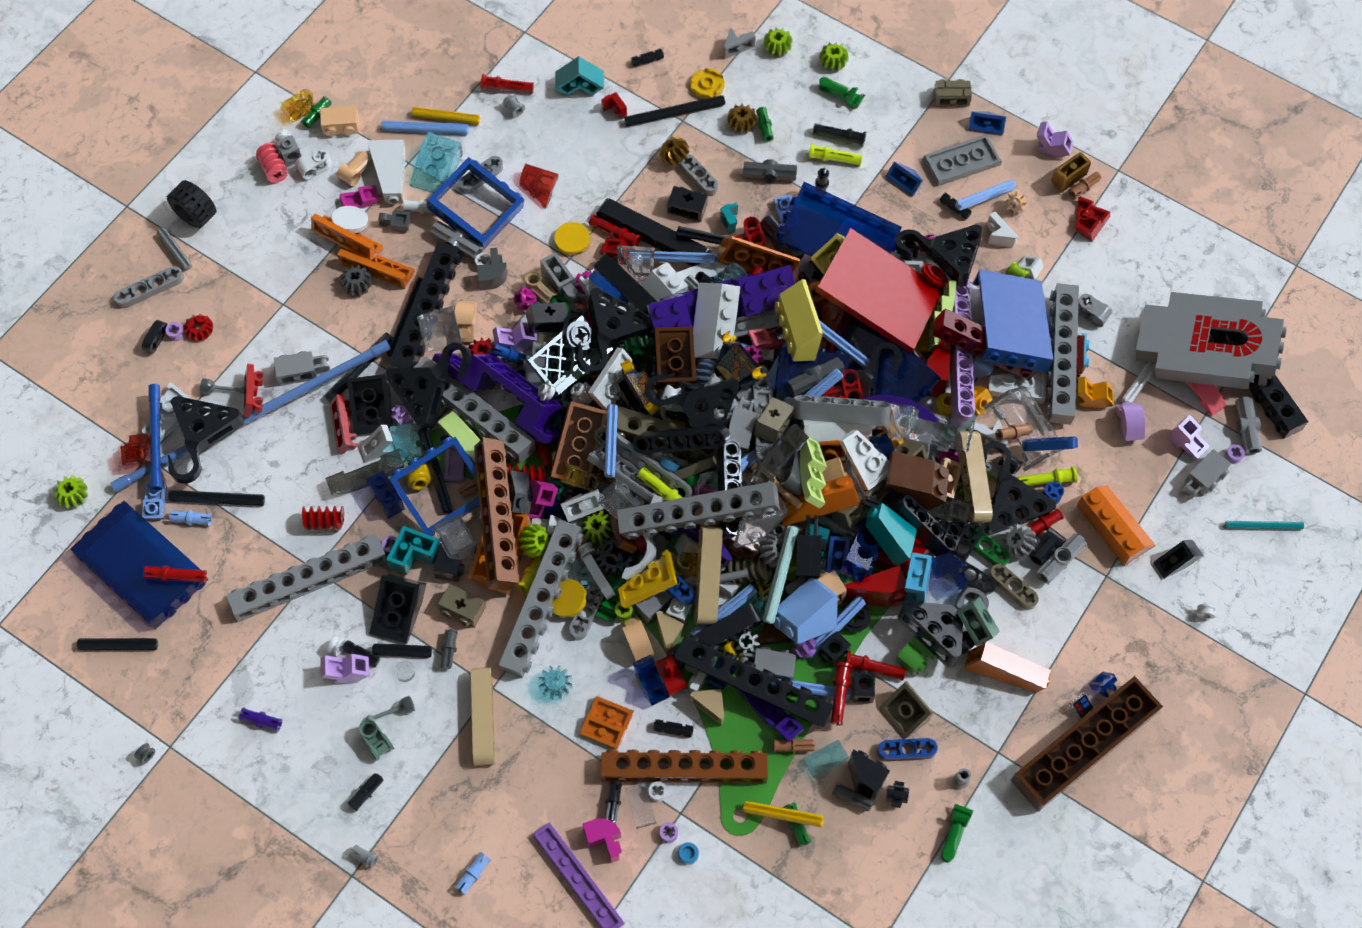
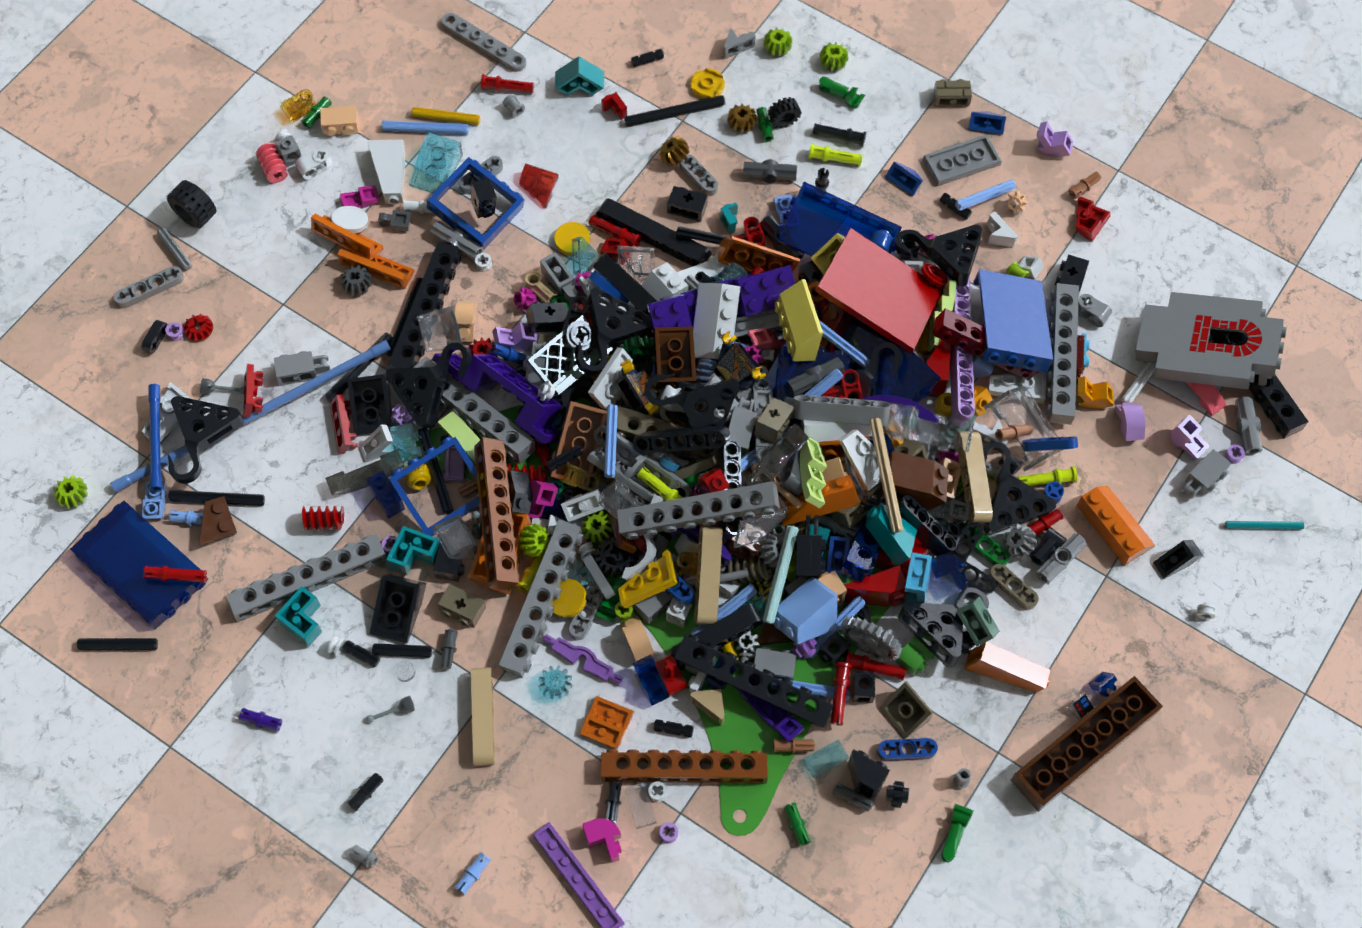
(136, 450): clear red brick -> none
(145, 753): dark grey bush -> none
(216, 521): none -> reddish brown wing
(296, 616): none -> teal brick
(346, 669): lavender brick -> none
(352, 171): light nougat piece -> none
(377, 741): sand green piece -> none
(477, 527): none -> hinge
(483, 198): none -> black brick
(484, 42): none -> light grey plate
(492, 275): dark grey brick -> none
(564, 458): none -> black axle
(574, 653): none -> medium lavender piece
(580, 393): white gear -> none
(583, 255): none -> clear light blue slope
(632, 471): none -> light grey tile
(669, 629): tan slope -> none
(687, 257): light blue axle -> none
(688, 853): dark azure tile -> none
(714, 480): none -> red bracket
(783, 814): yellow axle -> none
(784, 112): none -> black tyre
(871, 638): none -> light grey gear
(882, 239): none -> blue head
(886, 475): none -> tan axle
(1071, 171): pearl gold brick -> none
(1072, 271): none -> black brick

